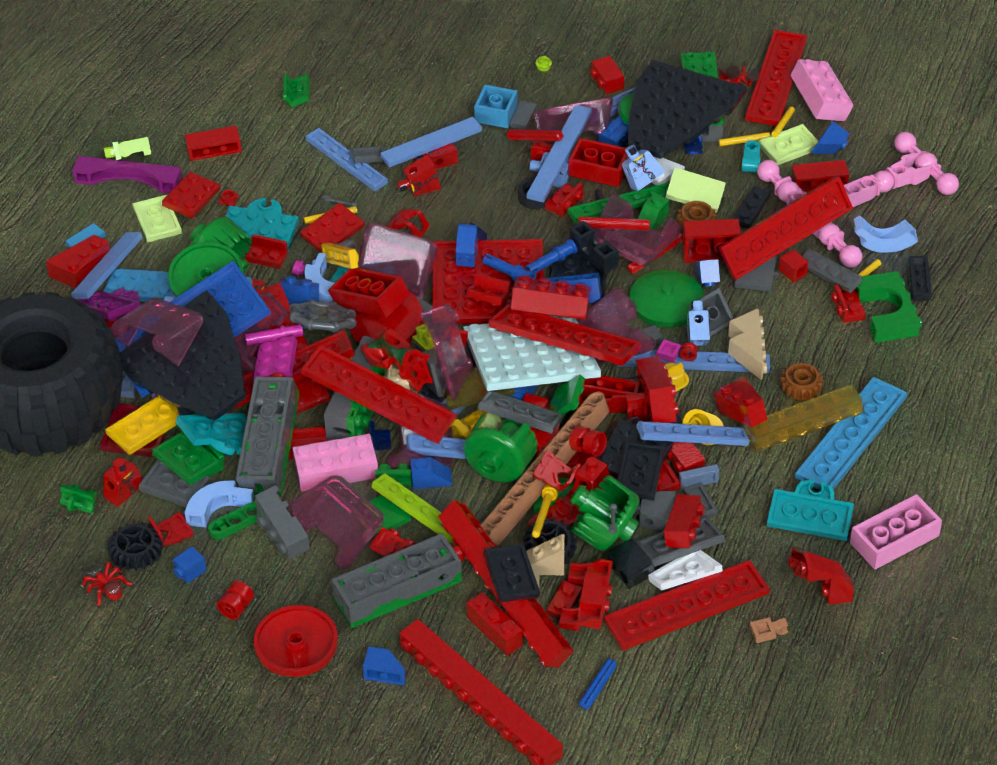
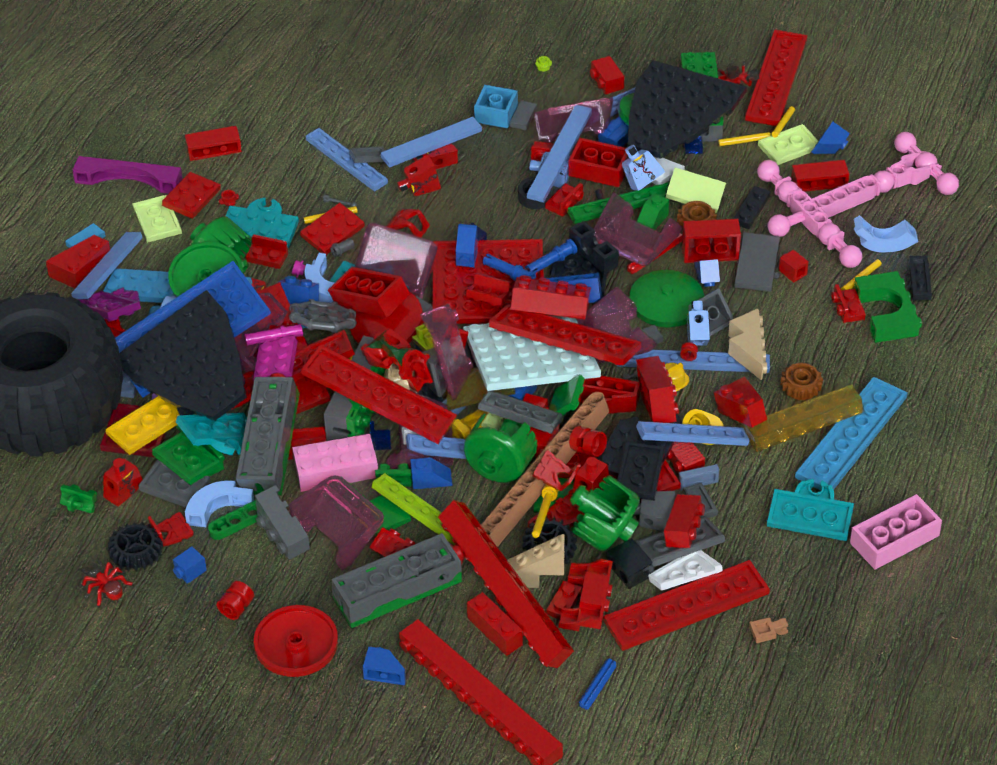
(127, 148): hips -> none
(171, 323): clear pink windscreen -> none
(296, 90): green bracket -> none
(340, 255): yellow plate -> none
(511, 573): black tile -> none
(535, 135): red axle -> none
(612, 529): dark grey hinge -> none
(616, 223): red axle -> none
(637, 406): red plate -> none
(668, 350): dark pink plate -> none
(751, 156): teal piece -> none
(785, 227): red plate -> none
(821, 90): bright pink brick -> none
(831, 271): dark grey plate -> none
(835, 581): red brick -> none

